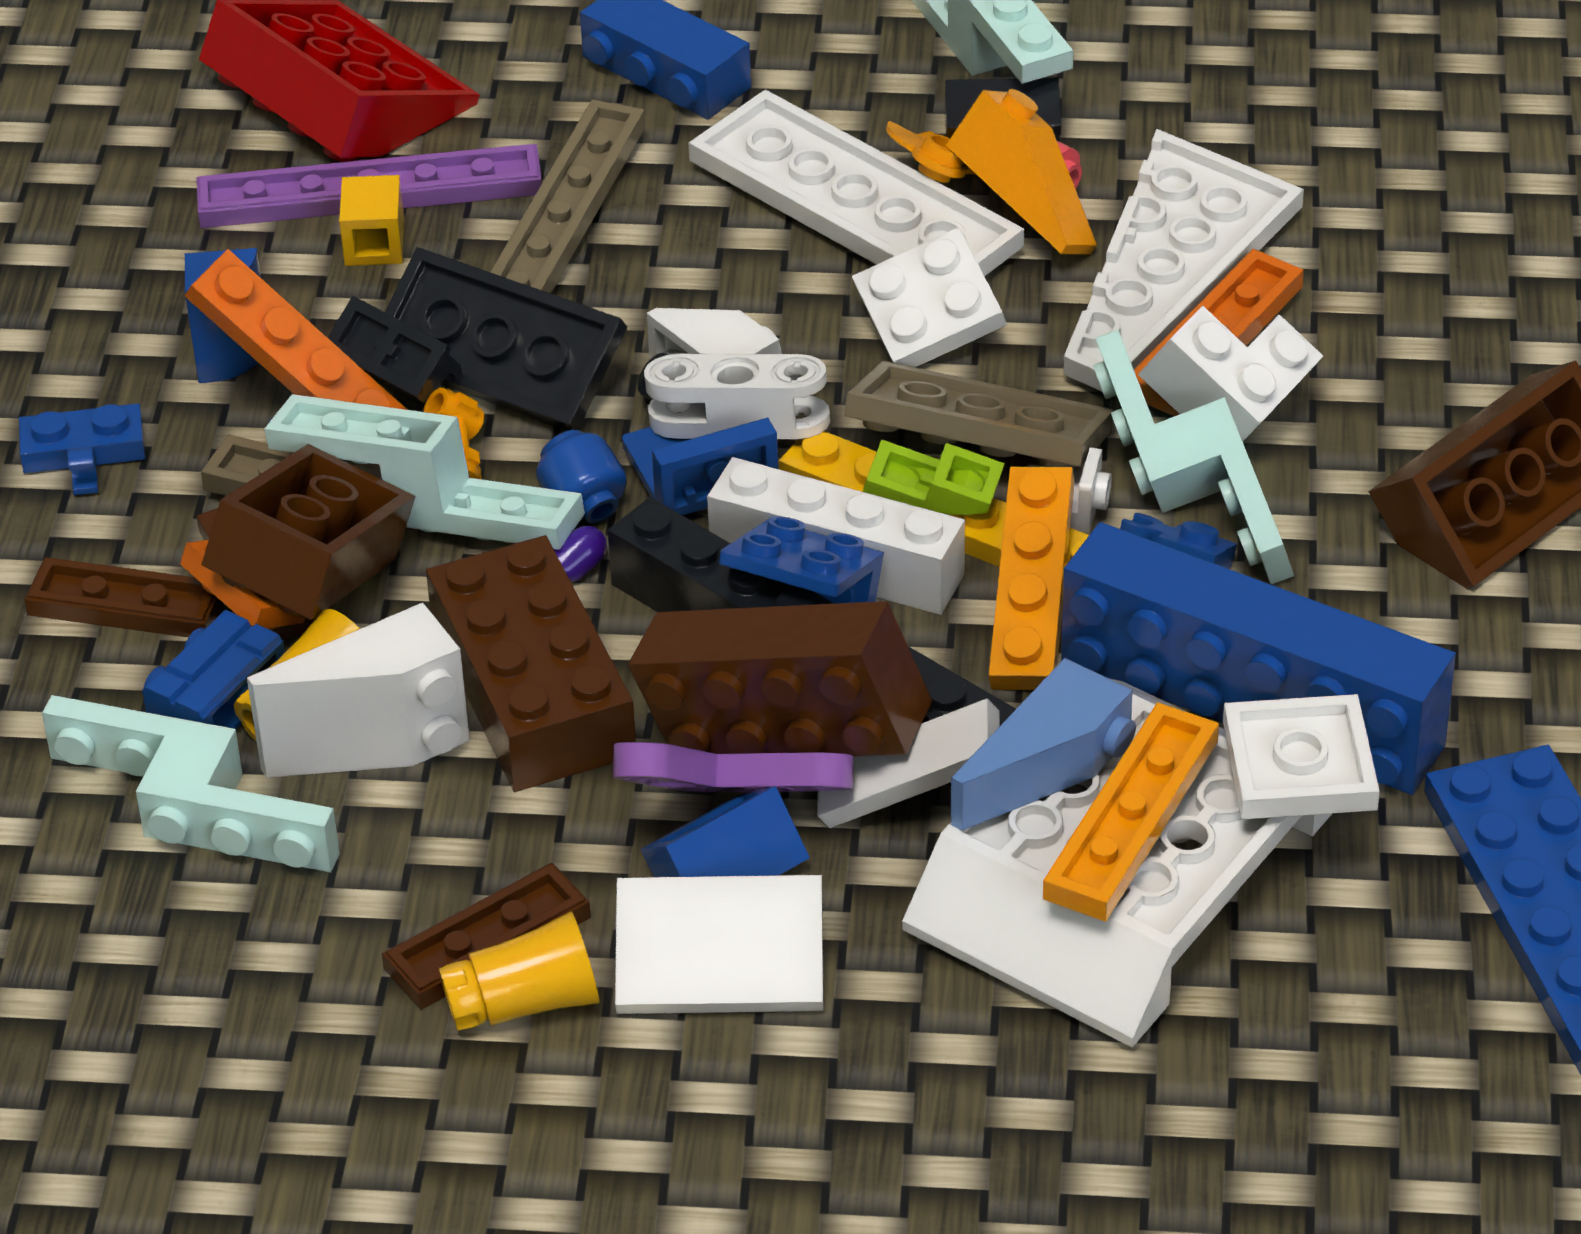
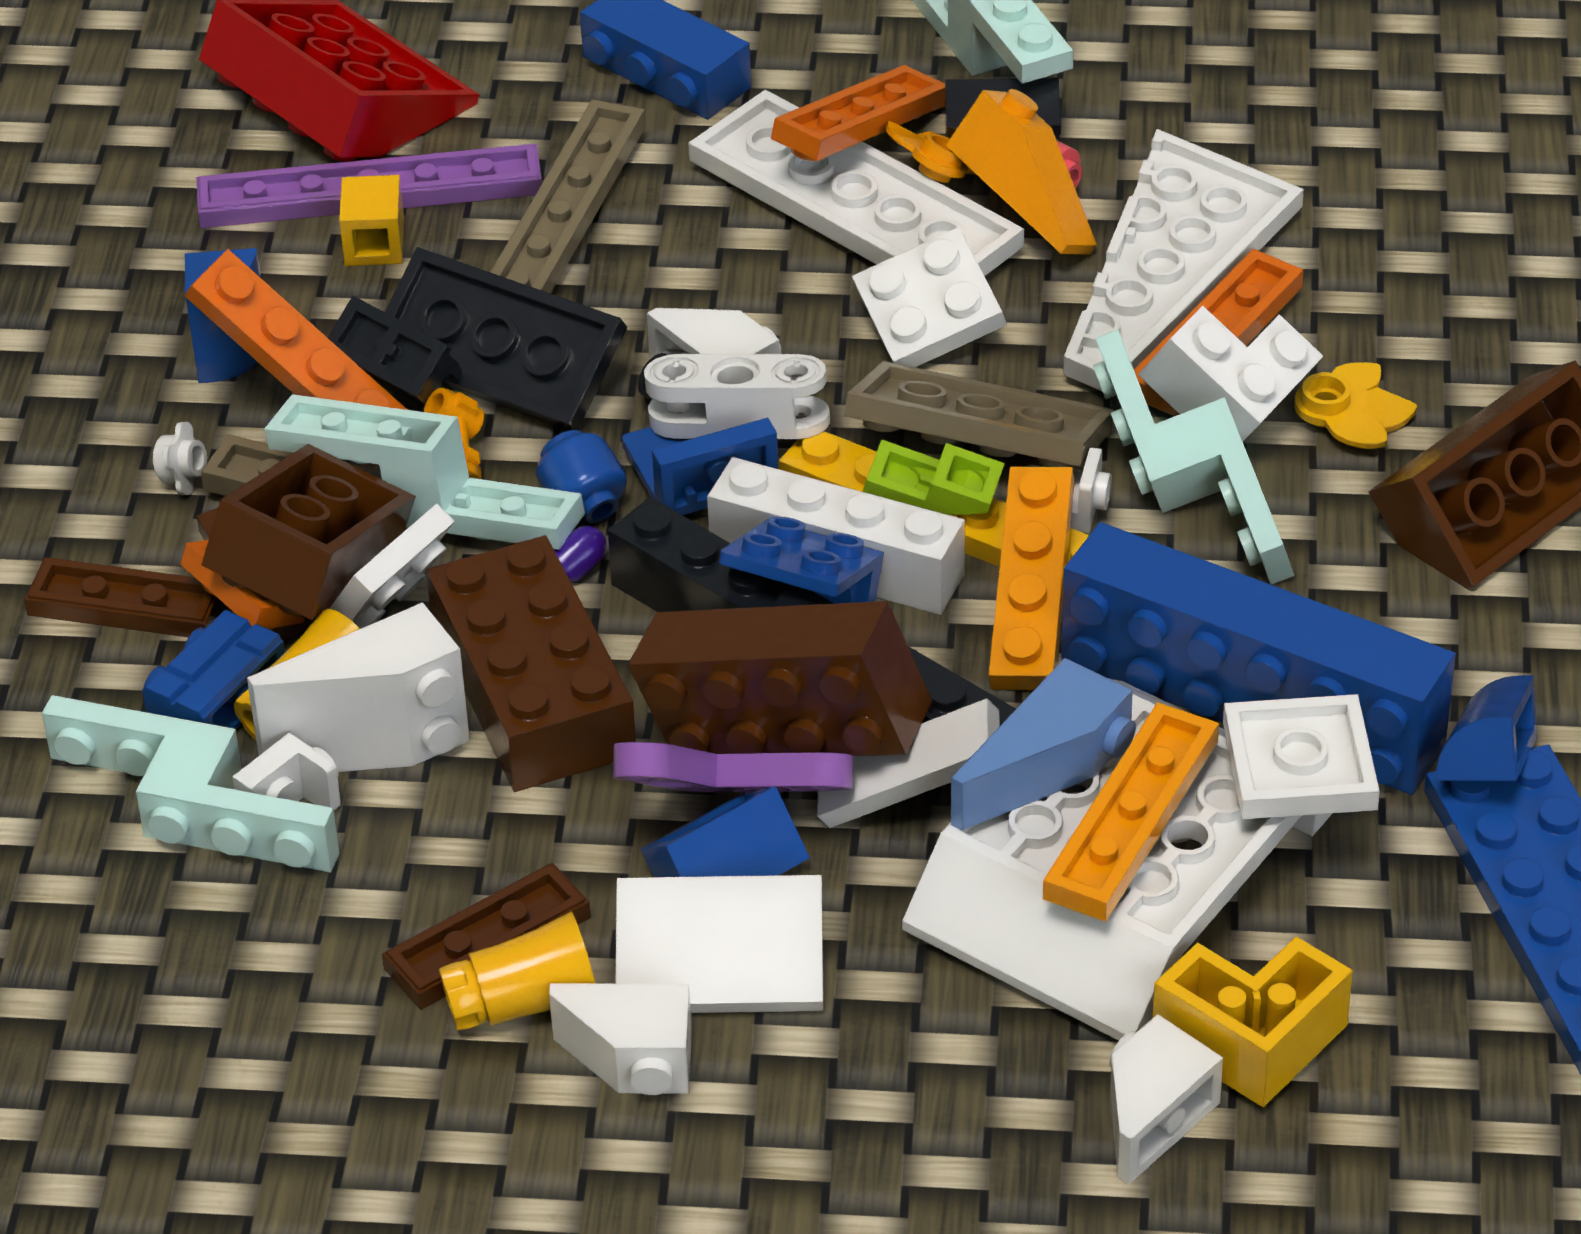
(81, 441): blue plate -> none
(179, 458): none -> white plate
(292, 772): none -> white bracket
(395, 569): none -> white plate
(627, 1033): none -> white slope
(858, 113): none -> orange plate
(1158, 1092): none -> white slope
(1189, 537): blue plate -> none
(1262, 1022): none -> yellow brick
(1353, 405): none -> yellow plate
(1492, 733): none -> blue brick

